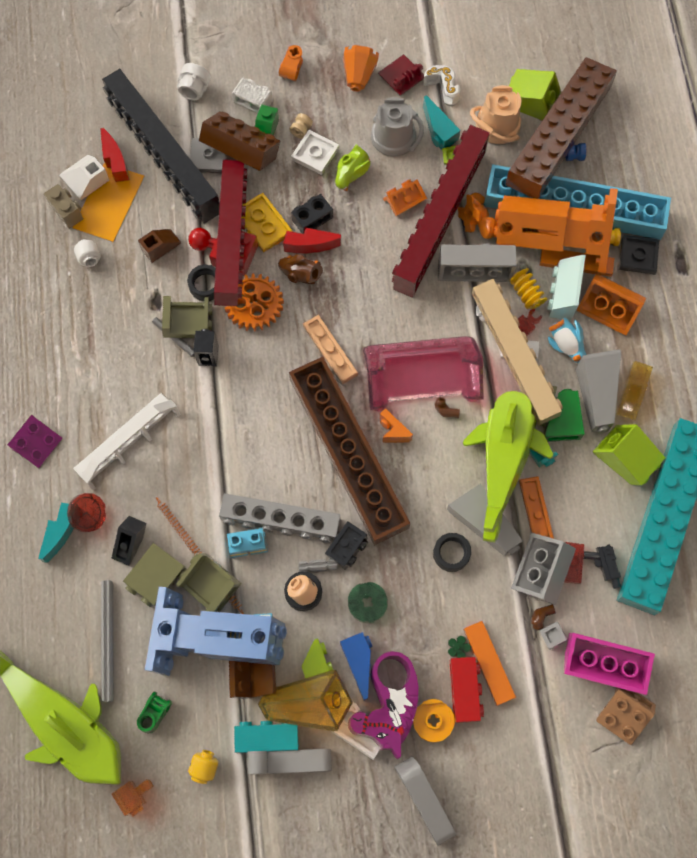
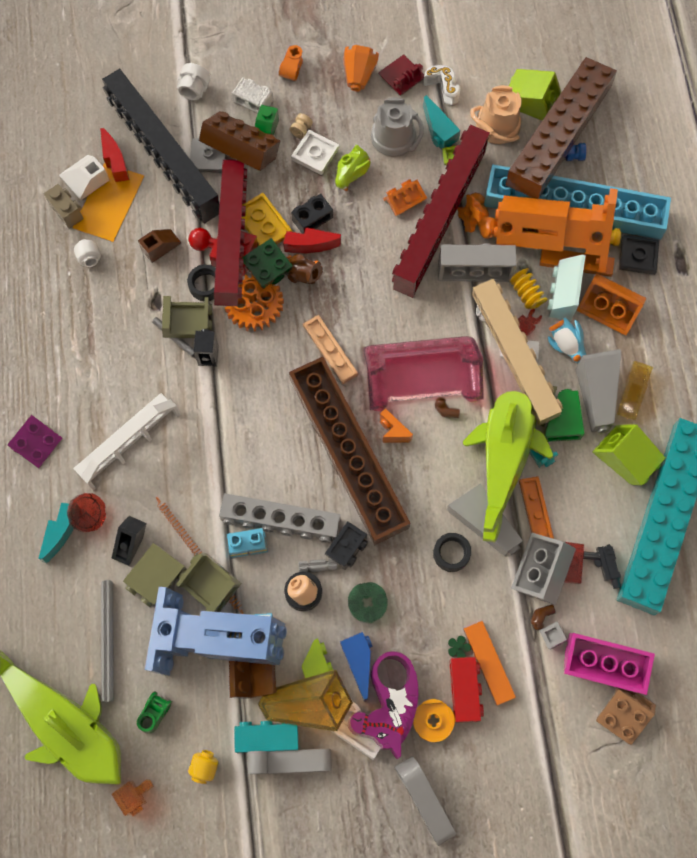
(267, 264): none -> dark green plate

